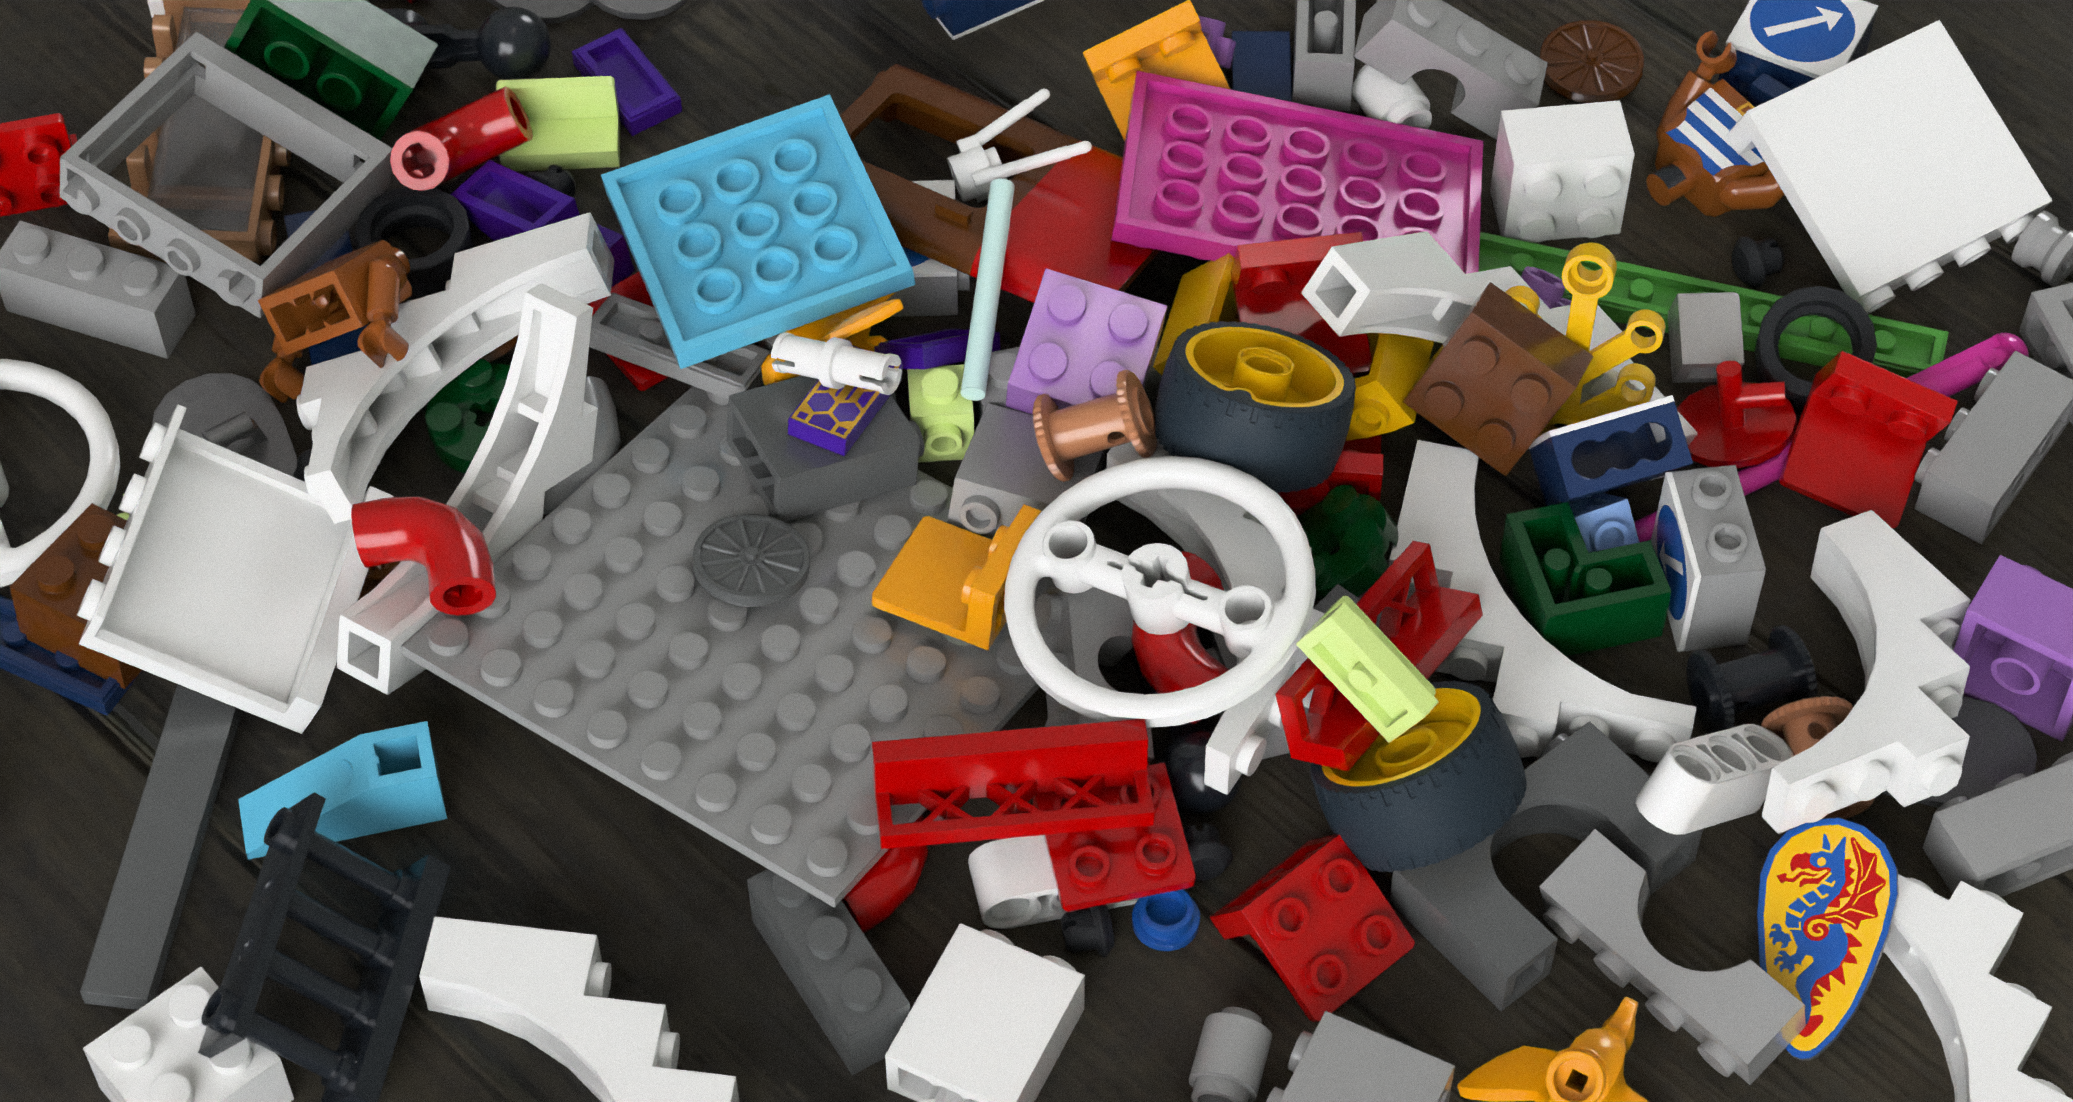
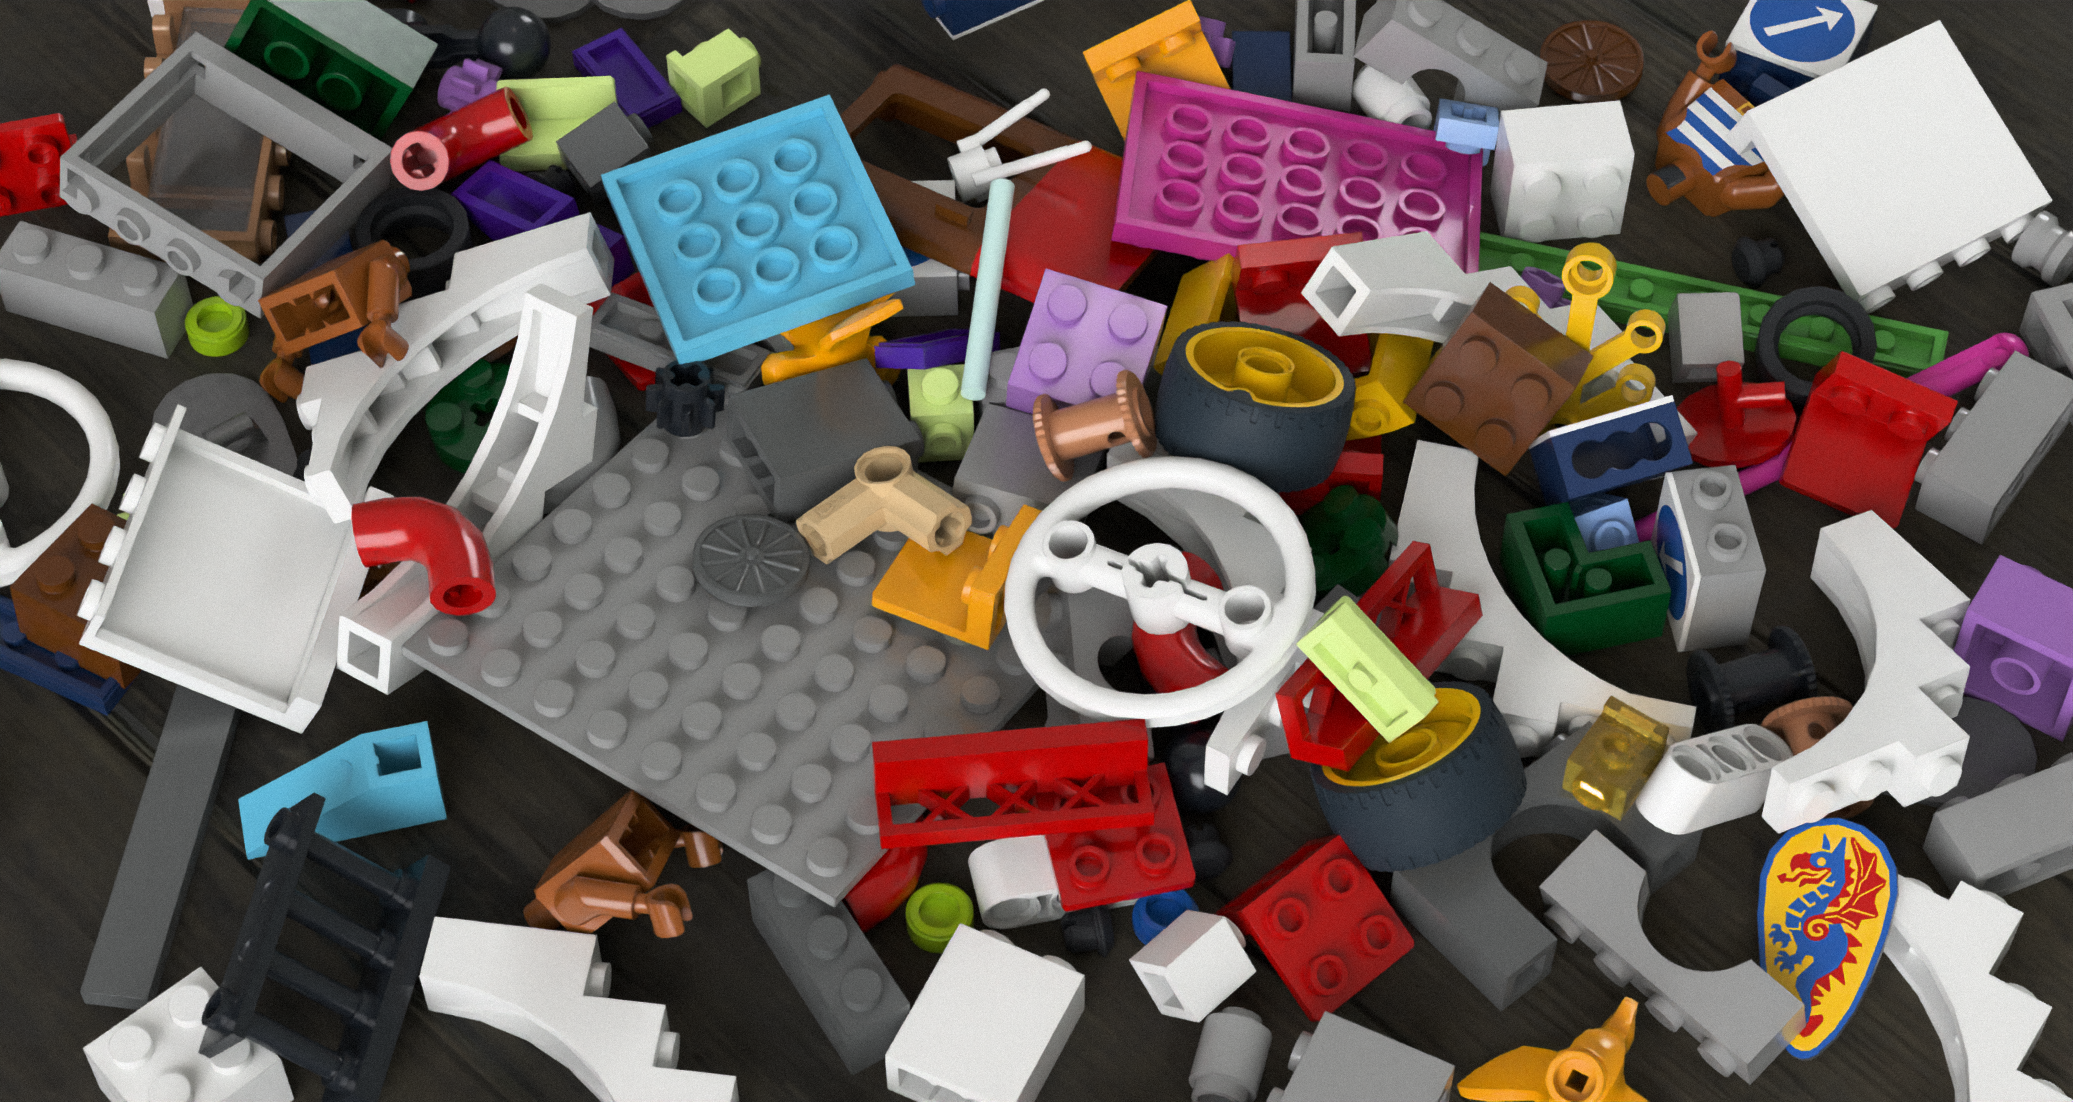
(216, 327): none -> lime tile
(467, 83): none -> medium lavender gear
(603, 145): none -> dark grey brick
(613, 867): none -> dark orange torso
(685, 398): none -> black gear
(716, 76): none -> yellowish green brick
(835, 416): dark purple tile -> none
(836, 363): white pin -> none
(885, 499): none -> tan piece
(936, 913): none -> lime tile
(1193, 965): none -> white brick
(1467, 127): none -> light blue bracket
(1615, 758): none -> clear yellow brick

